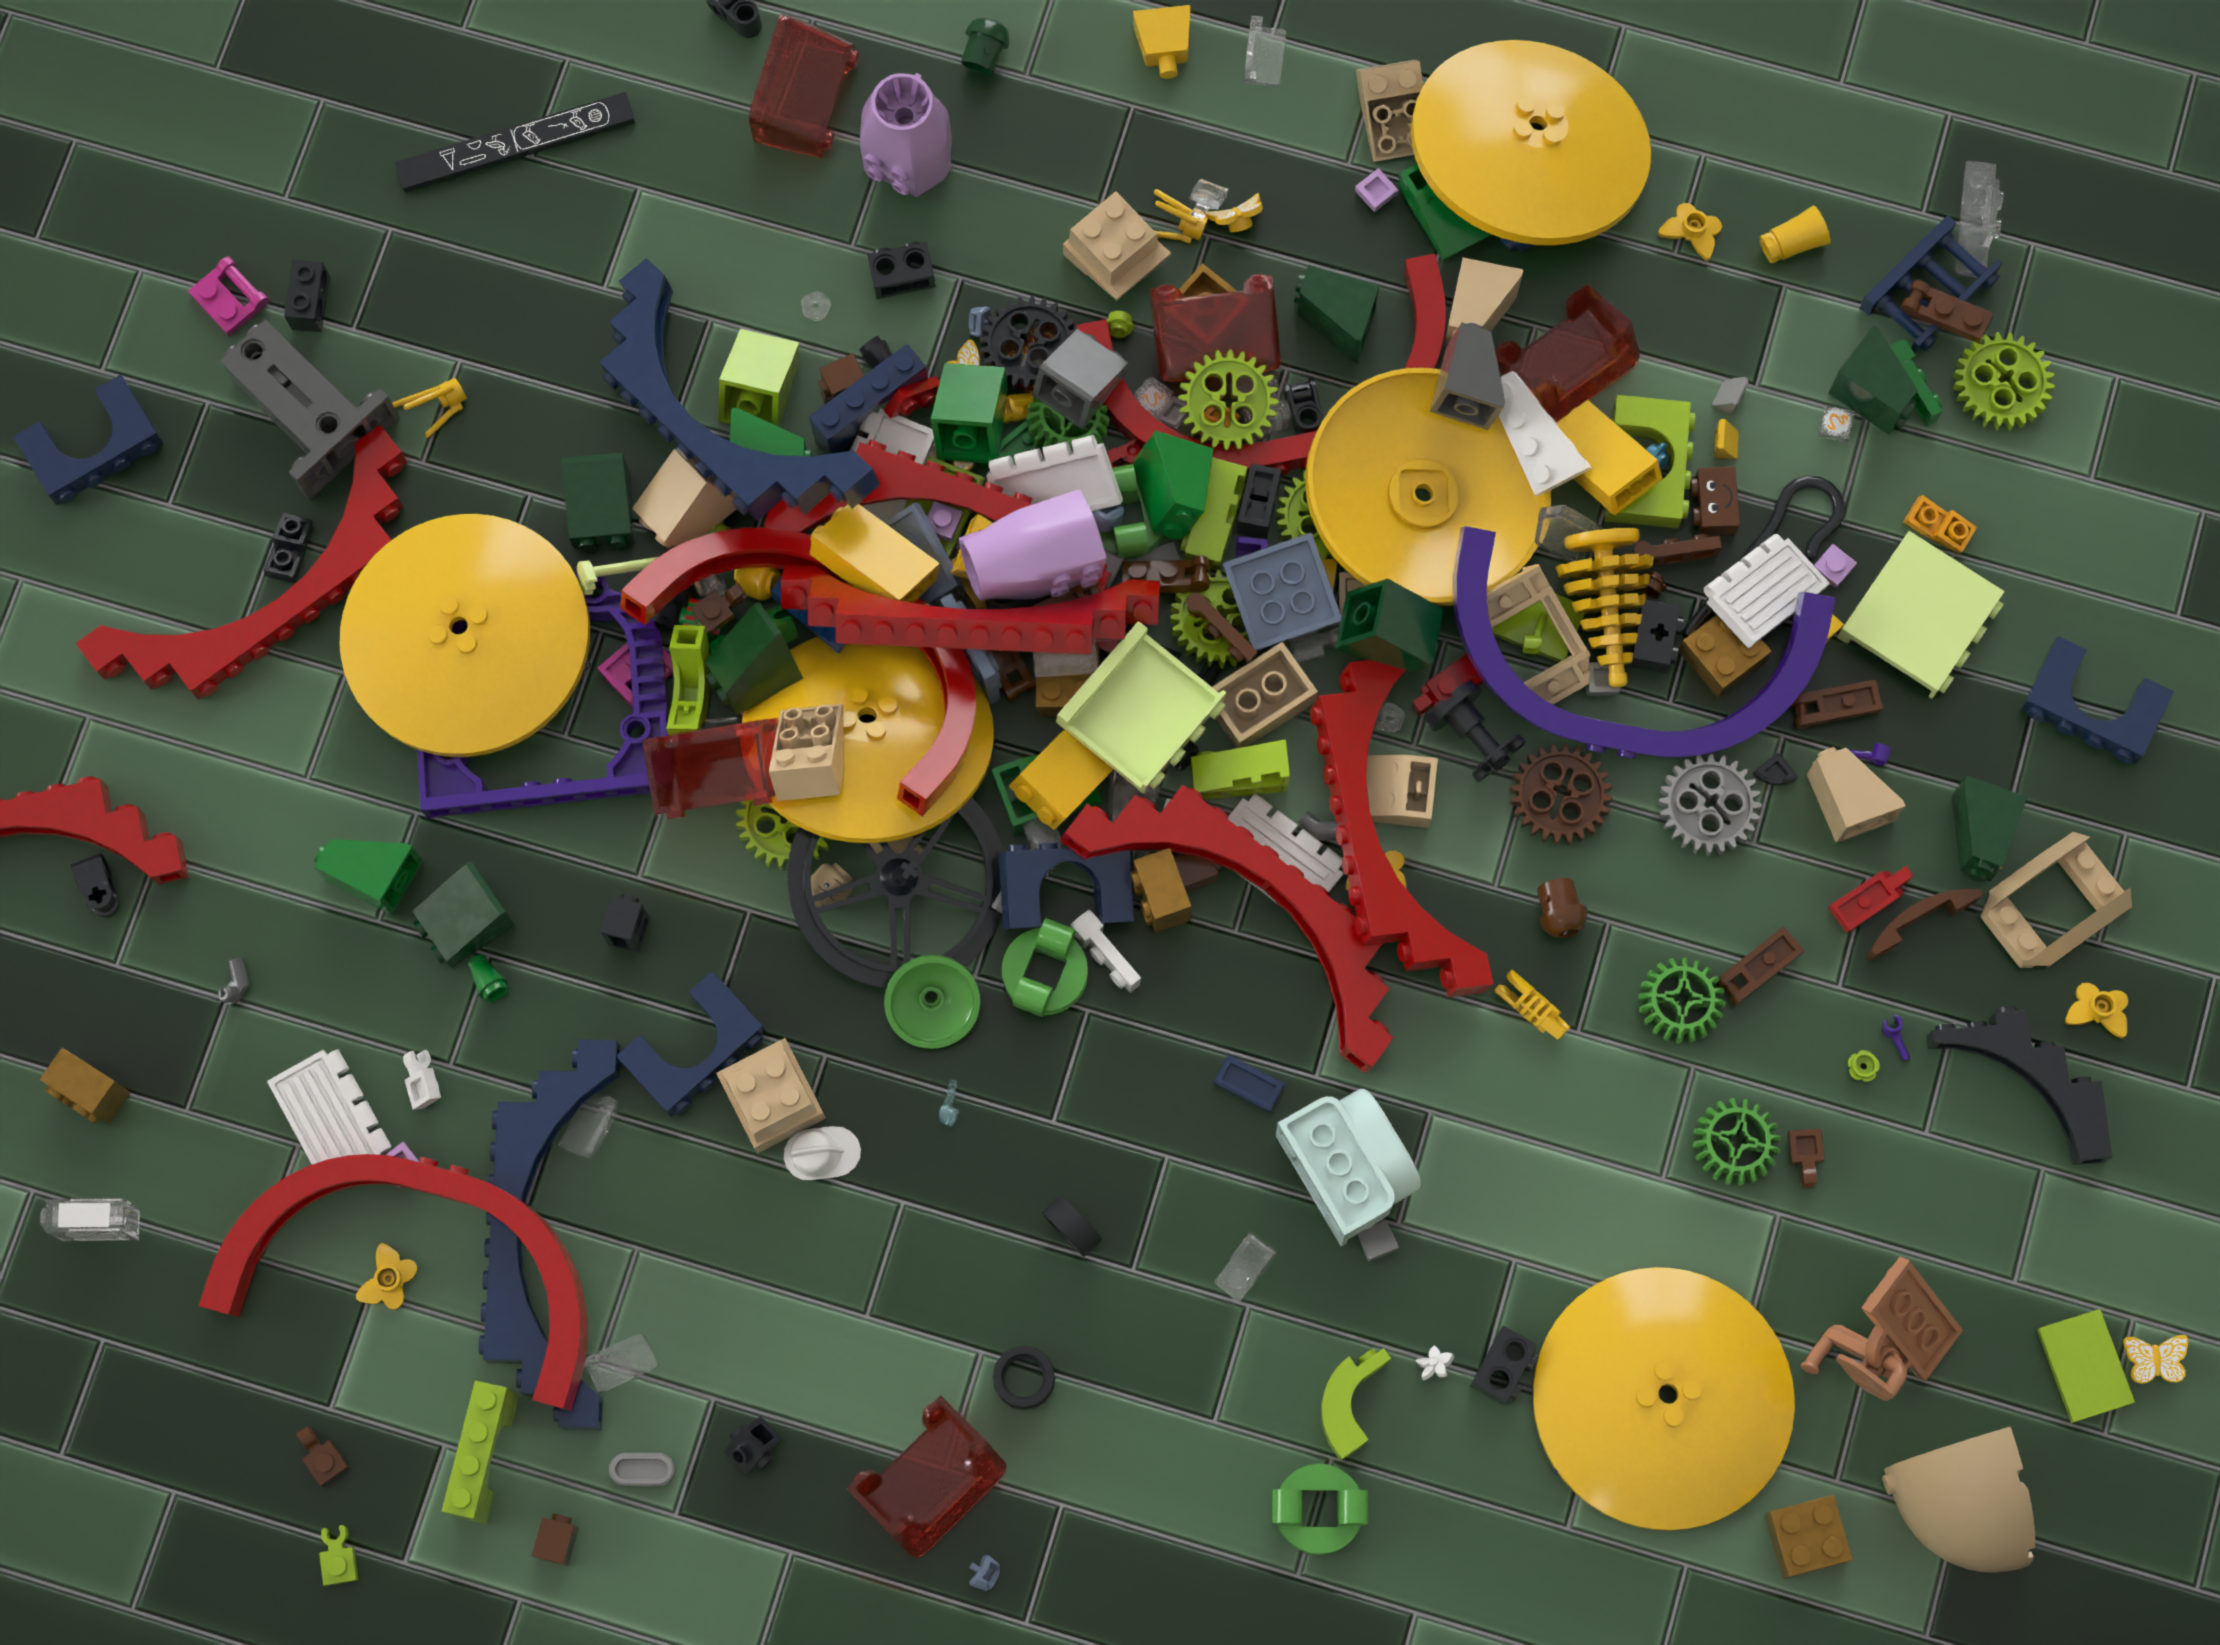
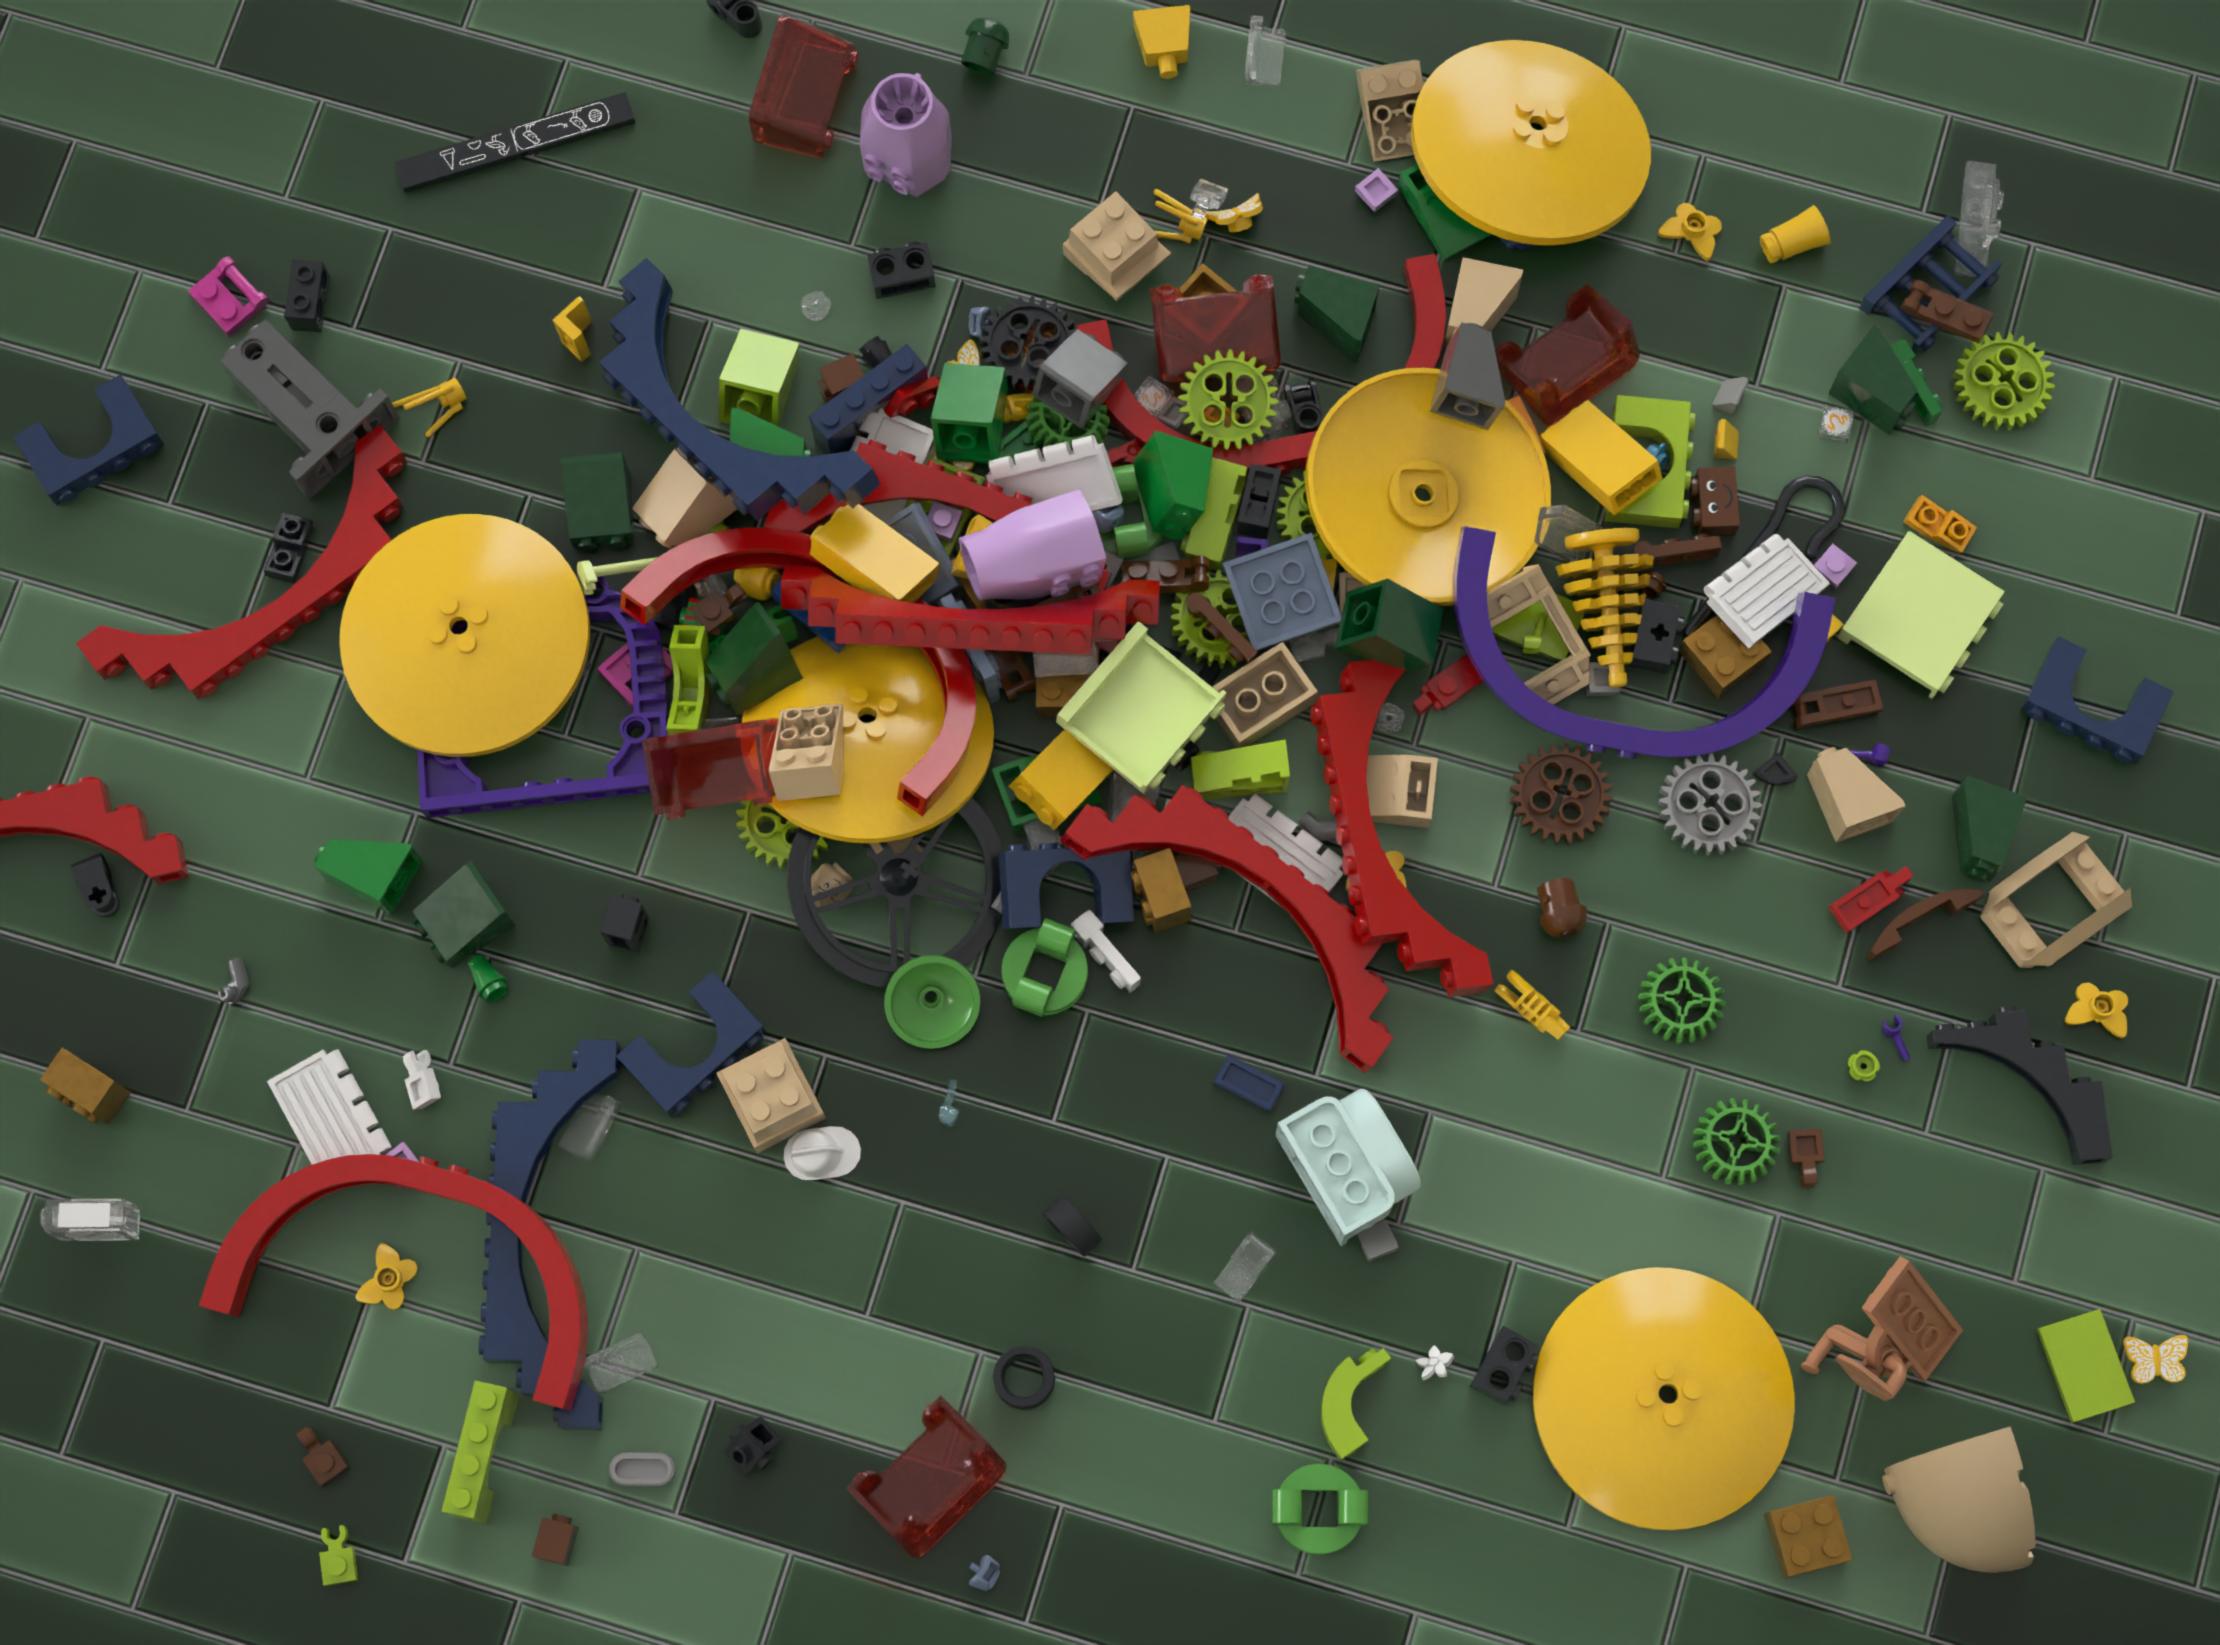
(570, 326): none -> yellow panel
(1120, 324): lime plate -> none
(1468, 722): black piece -> none
(1538, 442): white wing -> none
(1760, 965): reddish brown plate -> none

